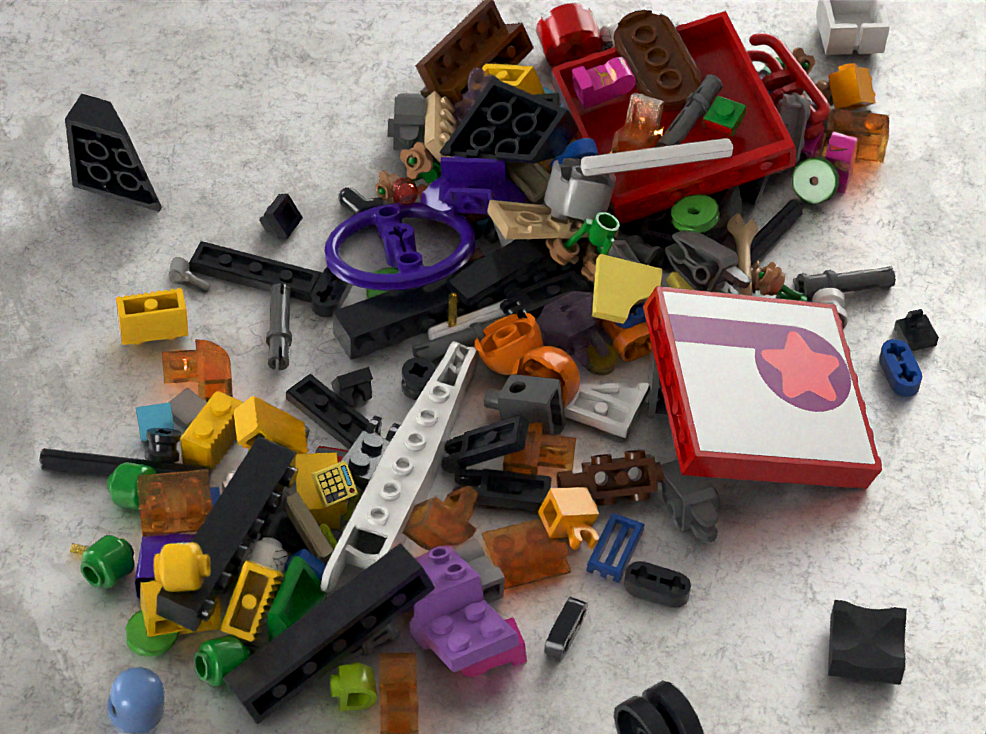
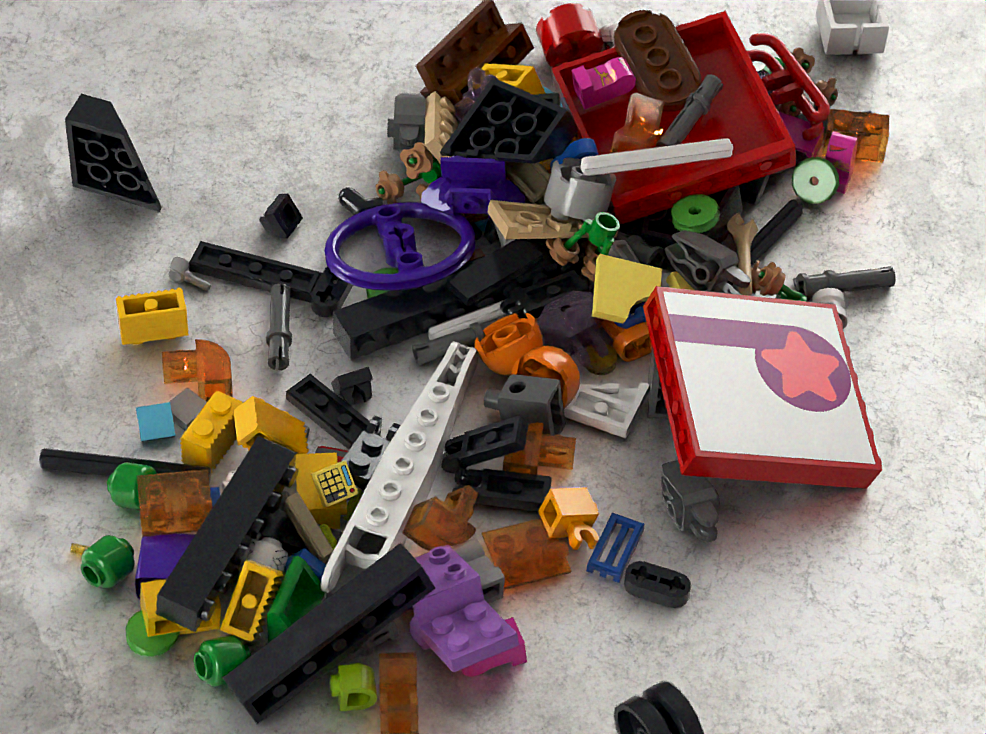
(137, 700): medium blue helmet -> none
(162, 445): black wheel -> none
(181, 567): yellow head -> none
(405, 191): clear red hinge -> none
(411, 371): black wheel -> none
(453, 309): clear yellow leg -> none
(565, 628): black beam -> none
(616, 477): reddish brown brick -> none
(724, 115): green plate -> none
(794, 113): light grey hinge -> none
(851, 87): light orange brick -> none
(867, 643): black brick -> none
(907, 366): blue beam -> none
(916, 330): black tile -> none

